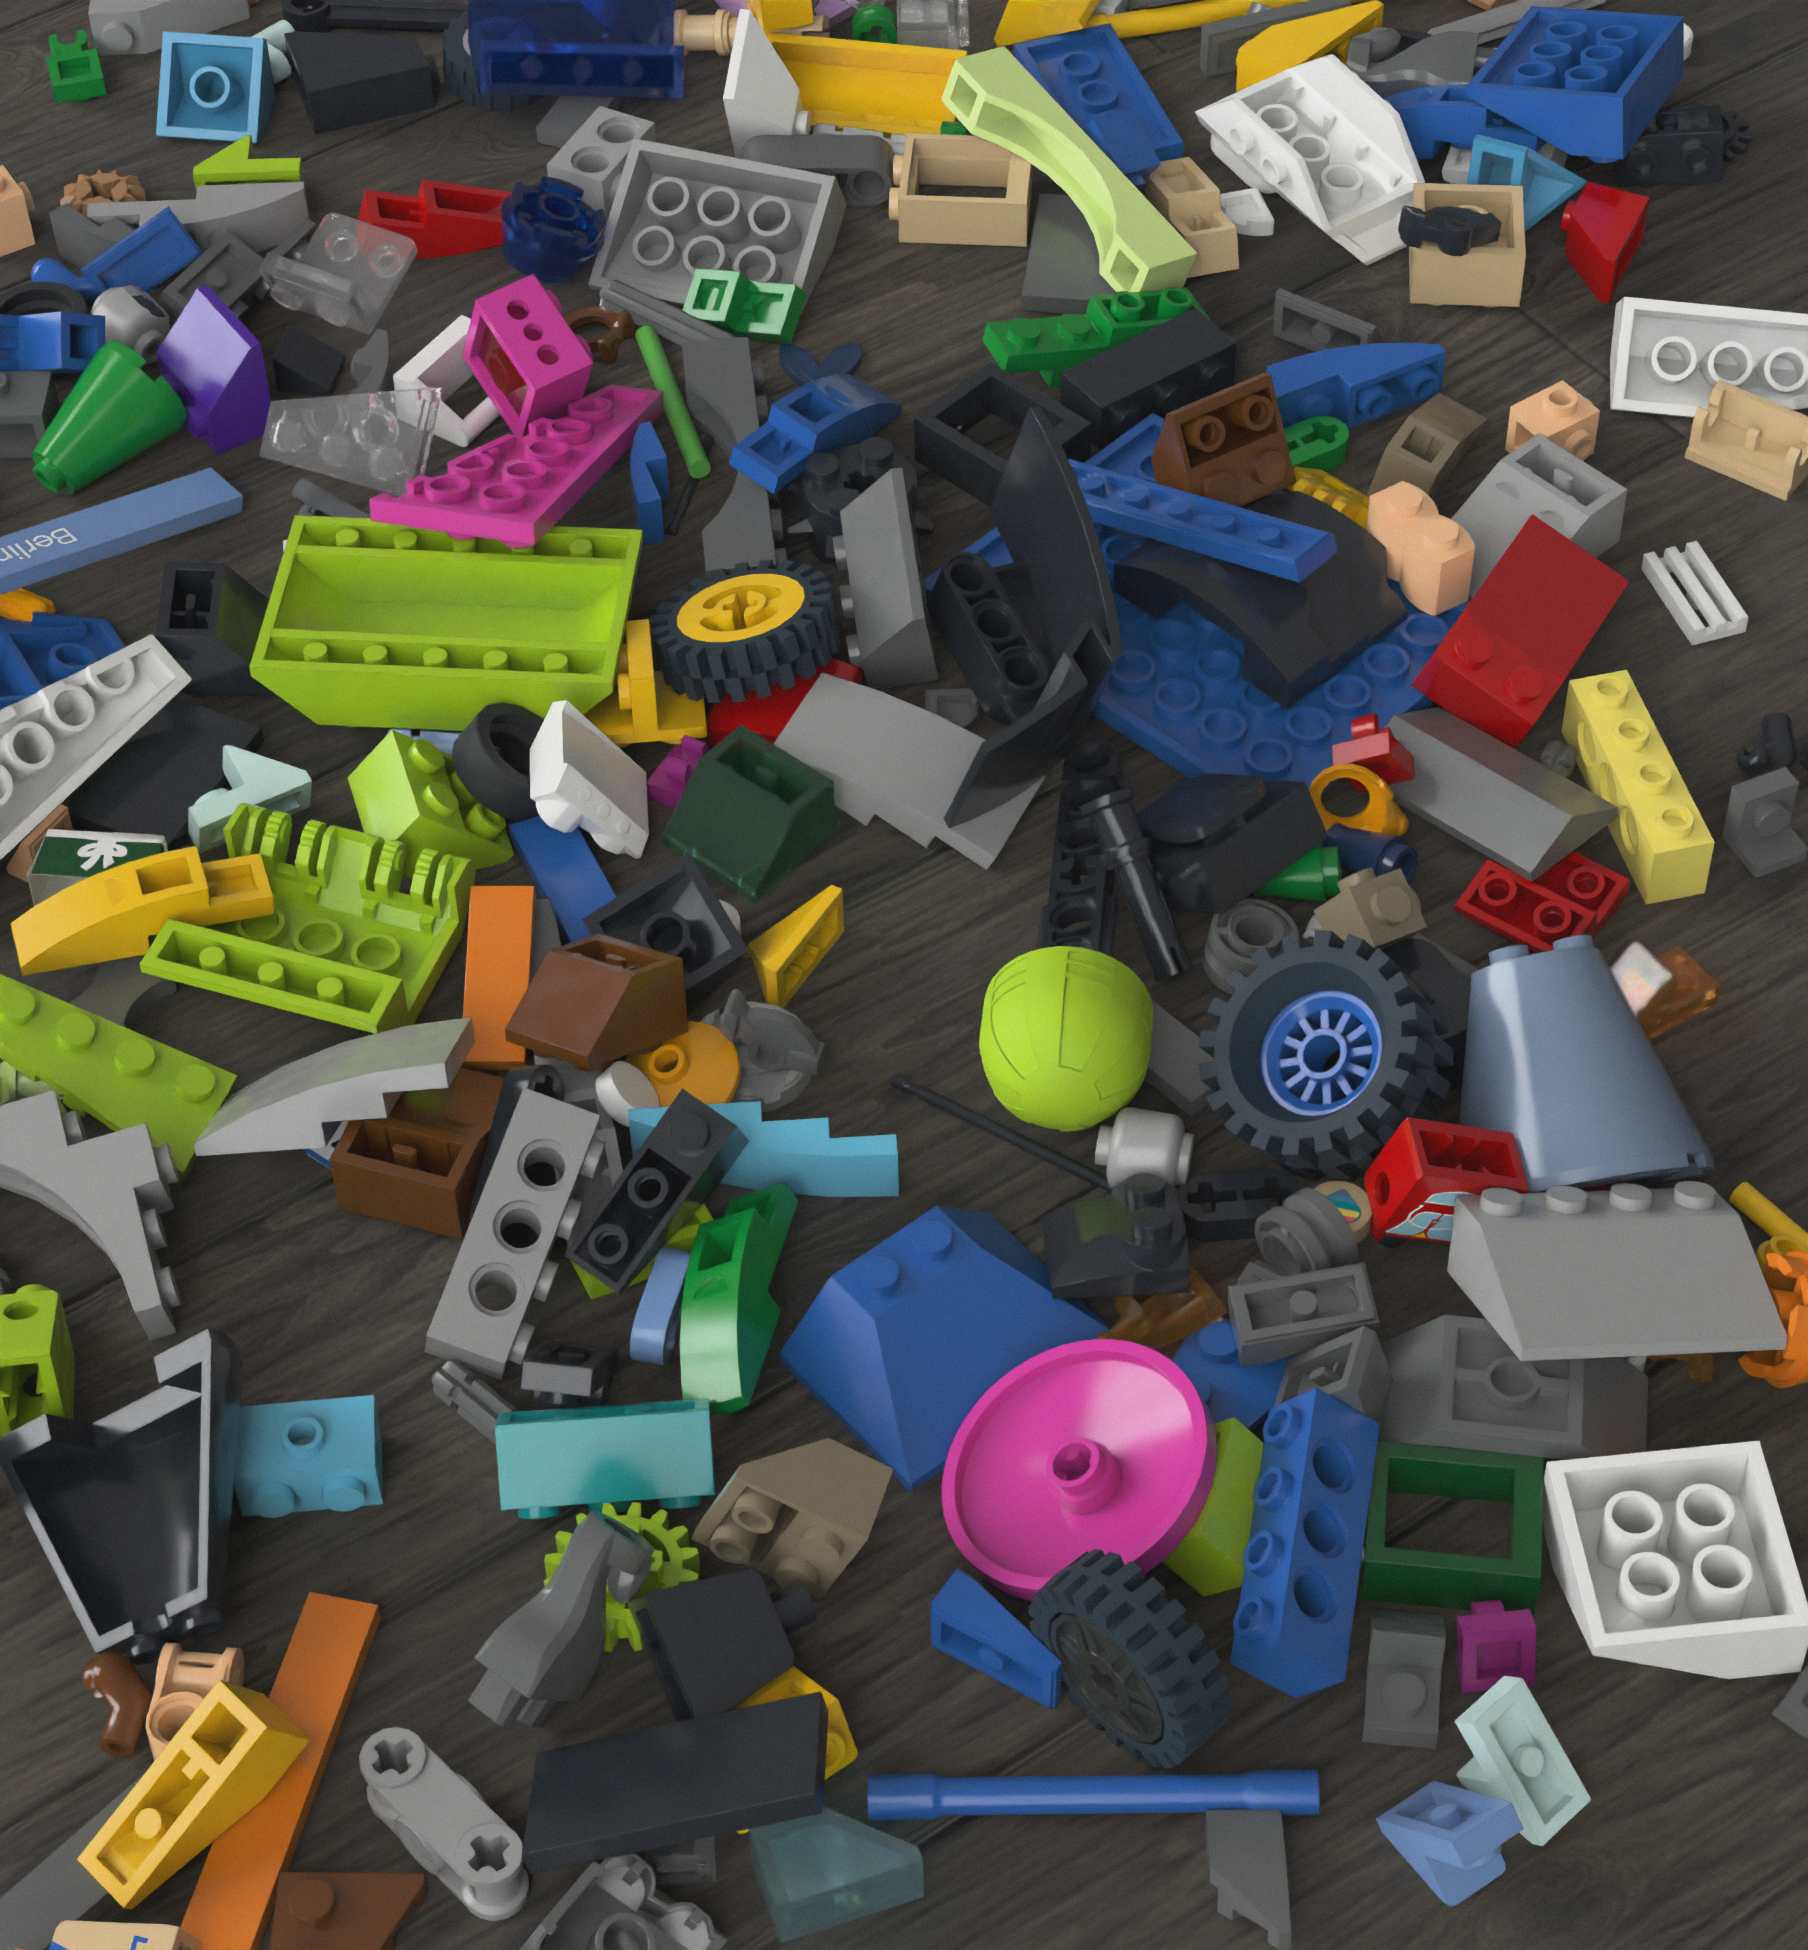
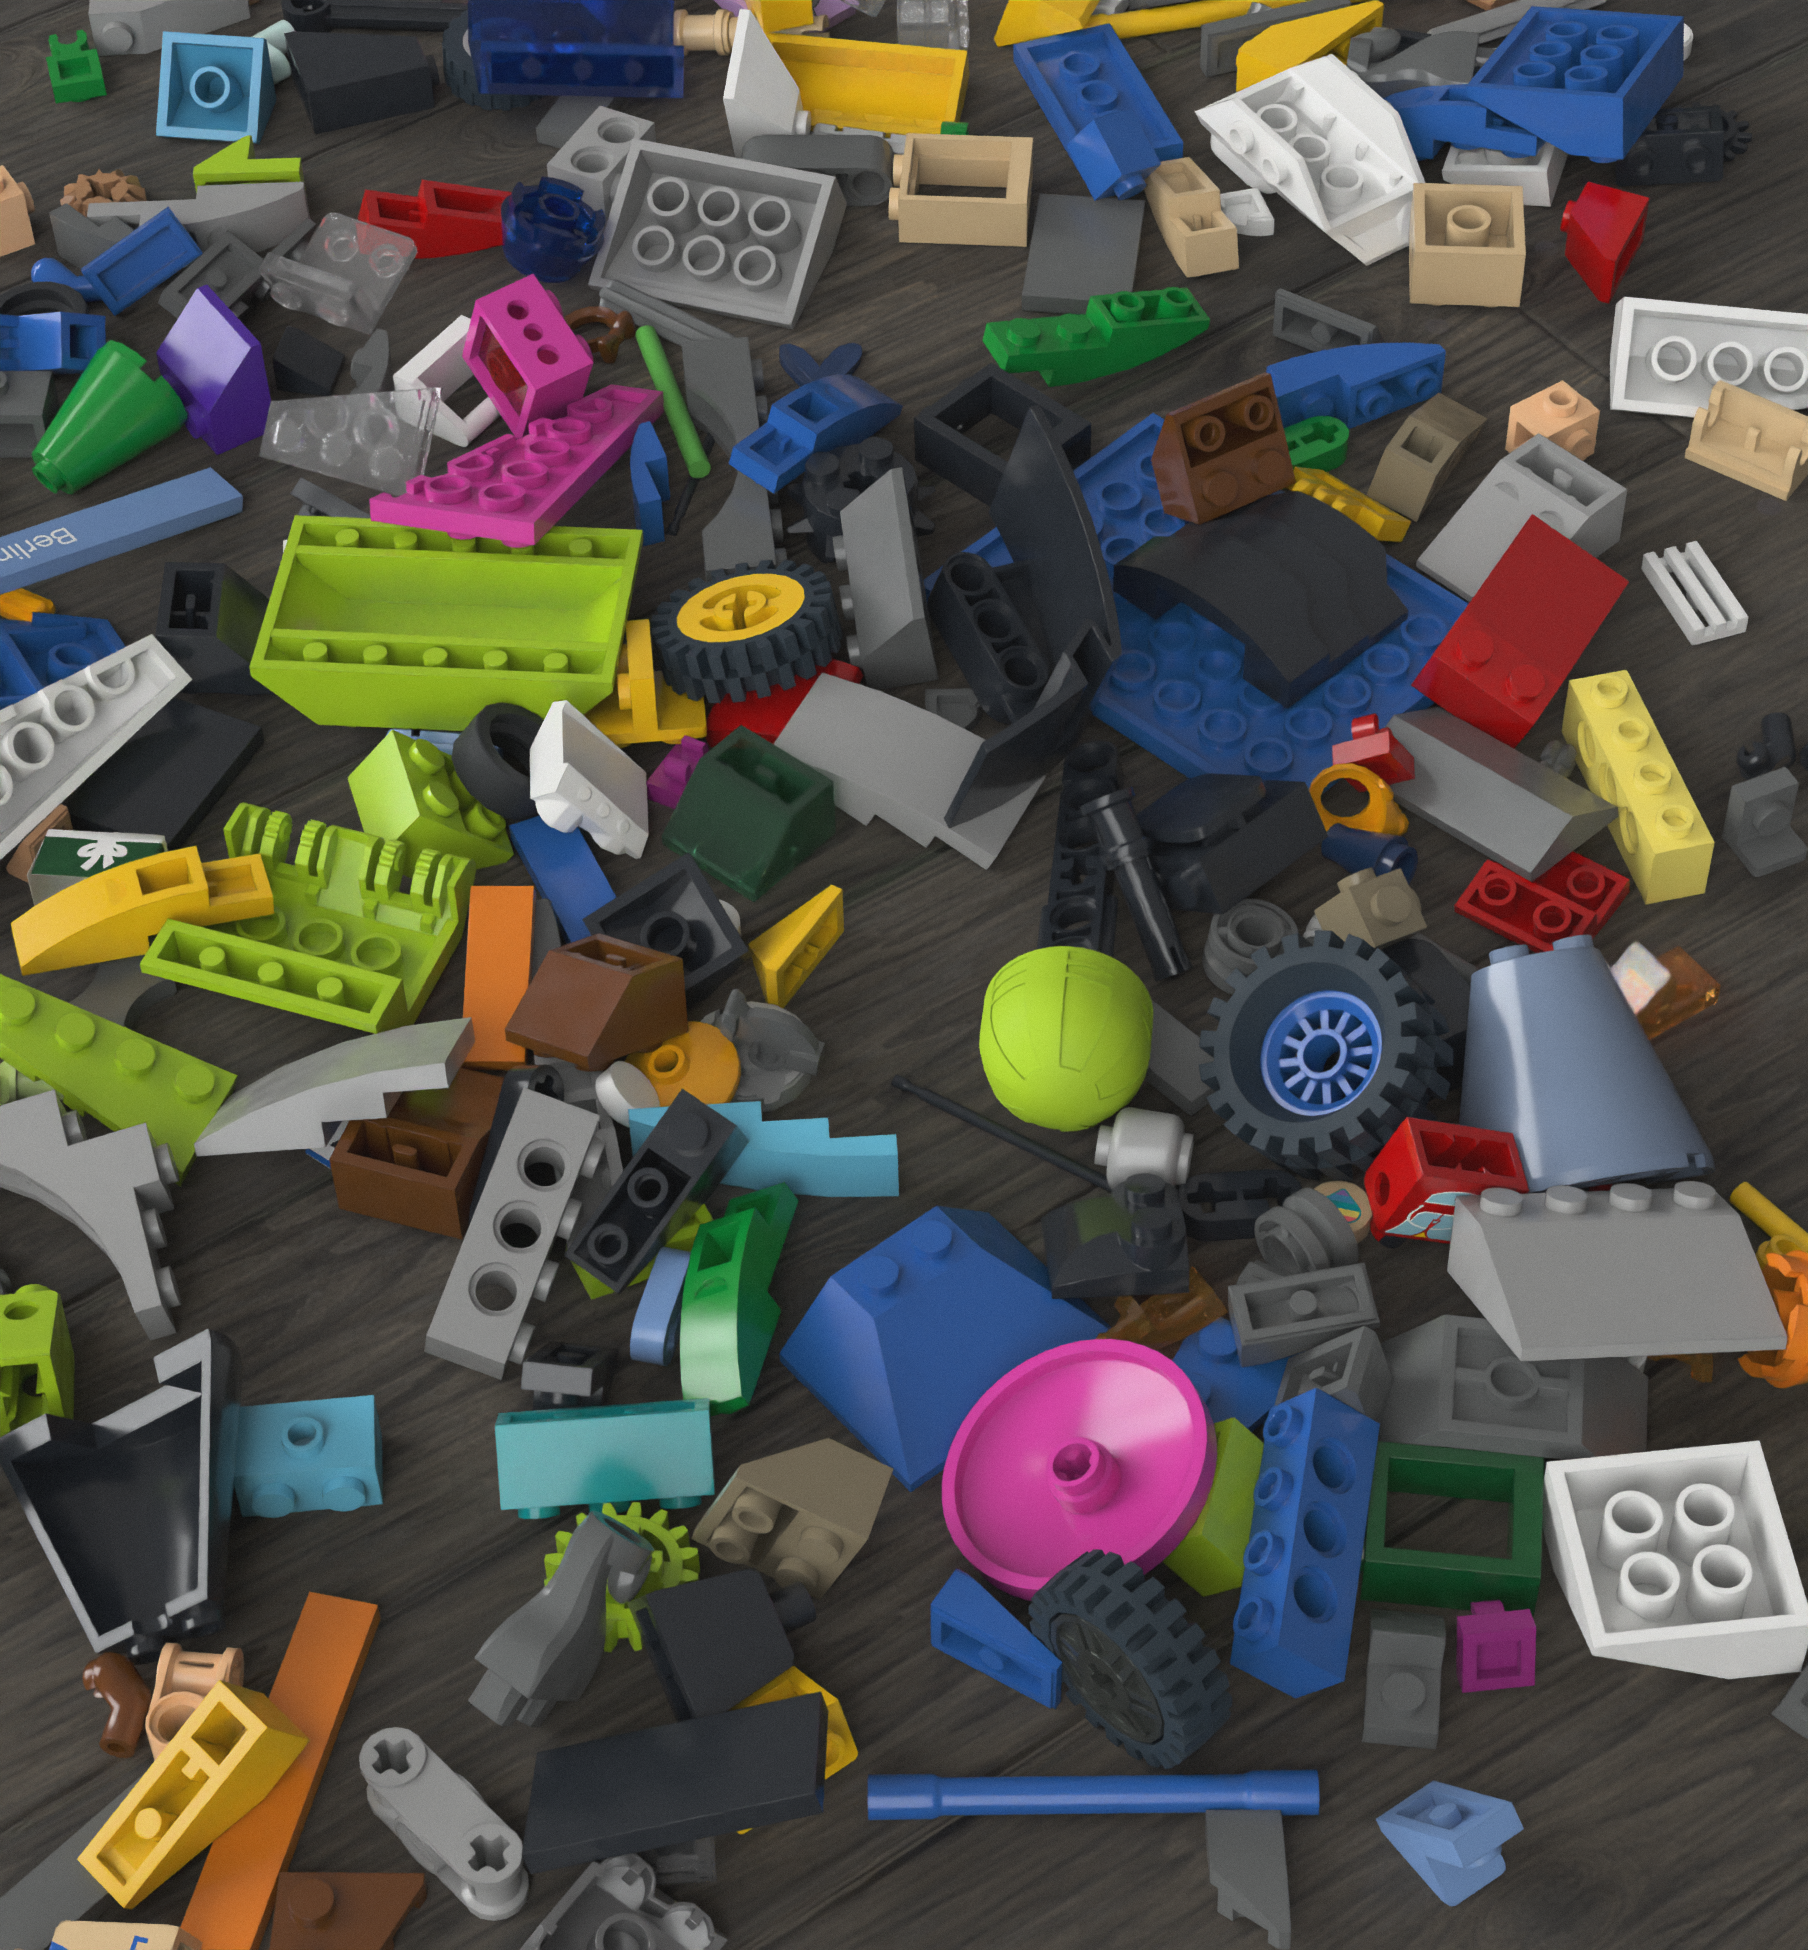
(133, 319): light grey head -> none
(253, 781): light aqua slope -> none
(476, 1399): dark grey axle -> none
(745, 306): green slope -> none
(831, 1872): clear light blue slope -> none
(874, 16): green bush -> none
(1010, 108): yellowish green arch -> none
(1149, 375): black brick -> none
(1203, 524): blue tile -> none
(1308, 878): green cone -> none
(1423, 549): light nougat brick -> none
(1449, 227): black piece -> none
(1511, 164): dark azure slope -> none
(1520, 1760): light aqua slope -> none

